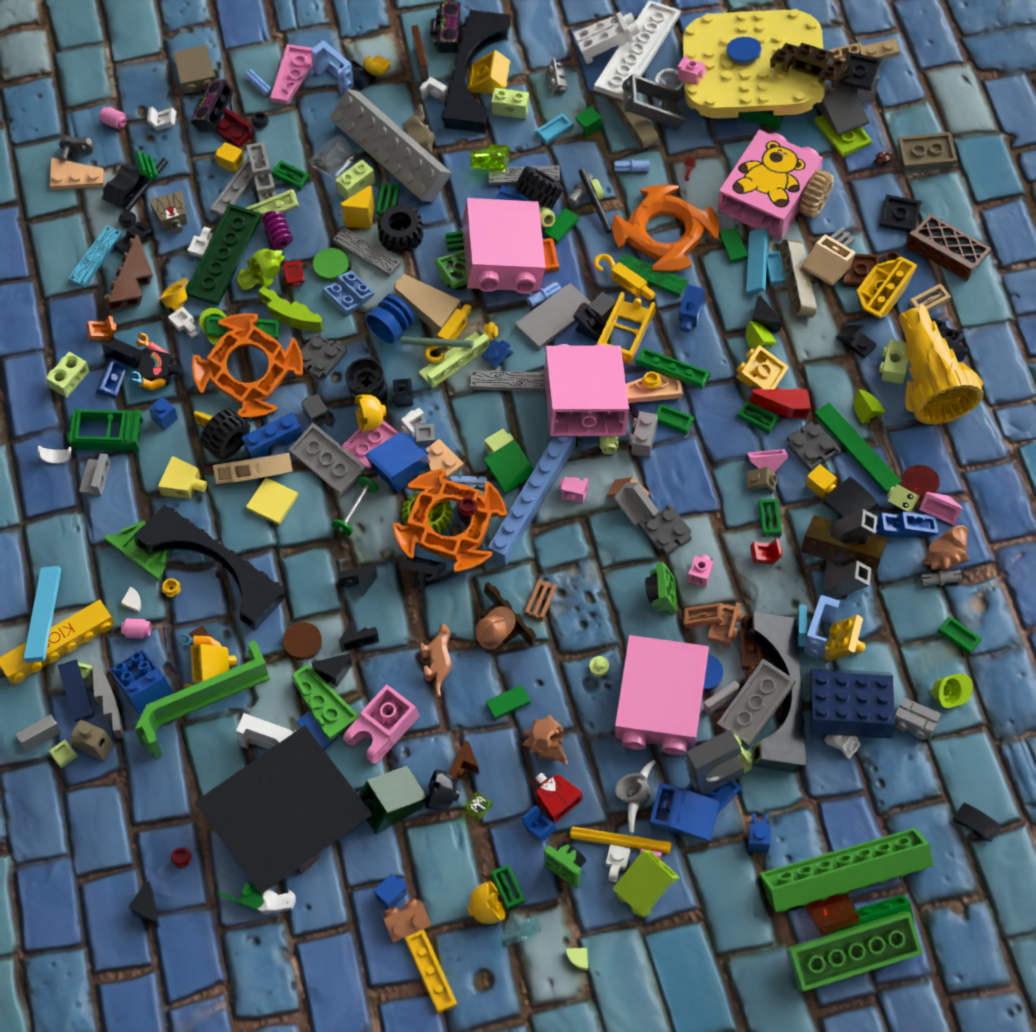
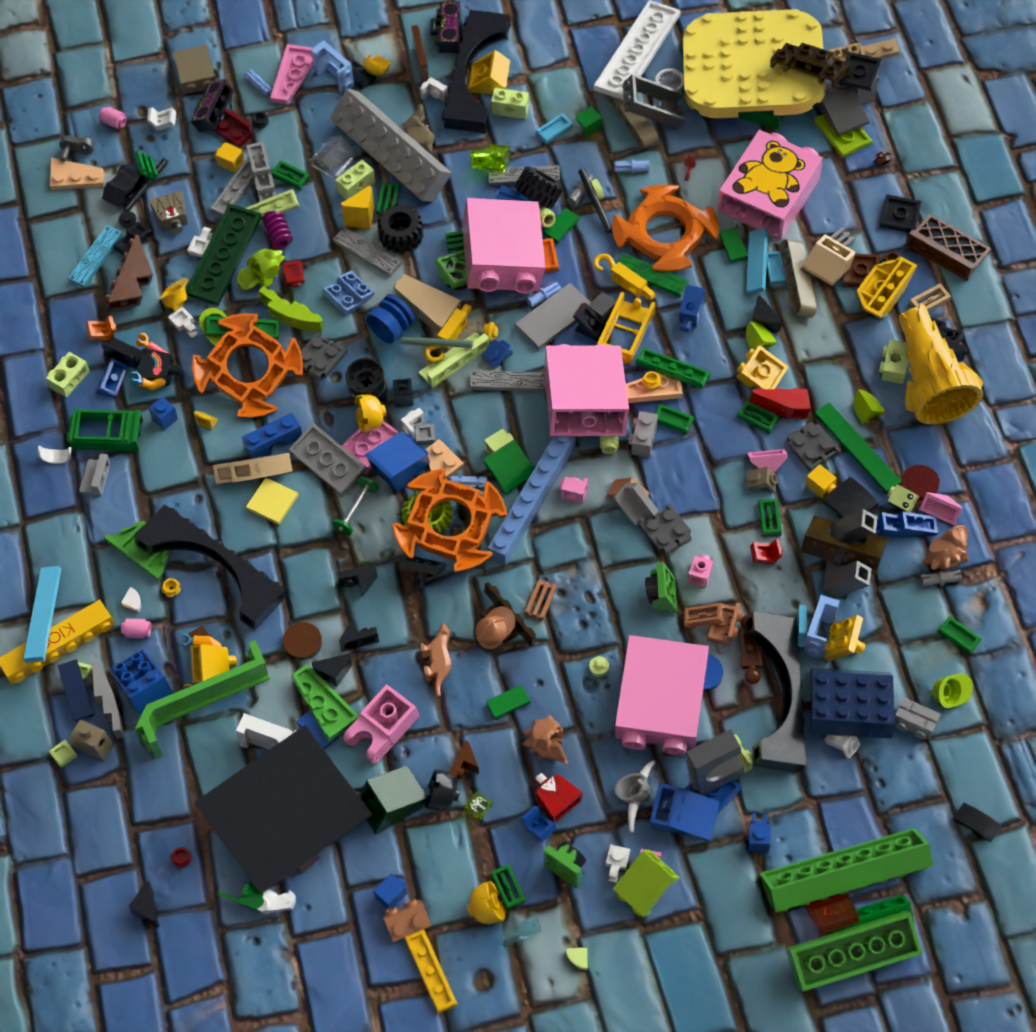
(38, 733): light grey panel -> none
(181, 480): light yellow torso -> none
(224, 433): black tyre -> none
(315, 410): dark grey brick -> none
(330, 264): bright green tile -> none
(467, 506): dark red plate -> none
(556, 77): light grey hinge -> none
(606, 35): white hips -> none
(620, 840): yellow axle -> none
(691, 70): bright pink brick -> none
(721, 698): light grey tile -> none
(744, 50): blue tile -> none
(756, 702): light grey tile -> none
(816, 193): tan gear -> none
(853, 338): black slope -> none
(927, 150): dark tan plate -> none

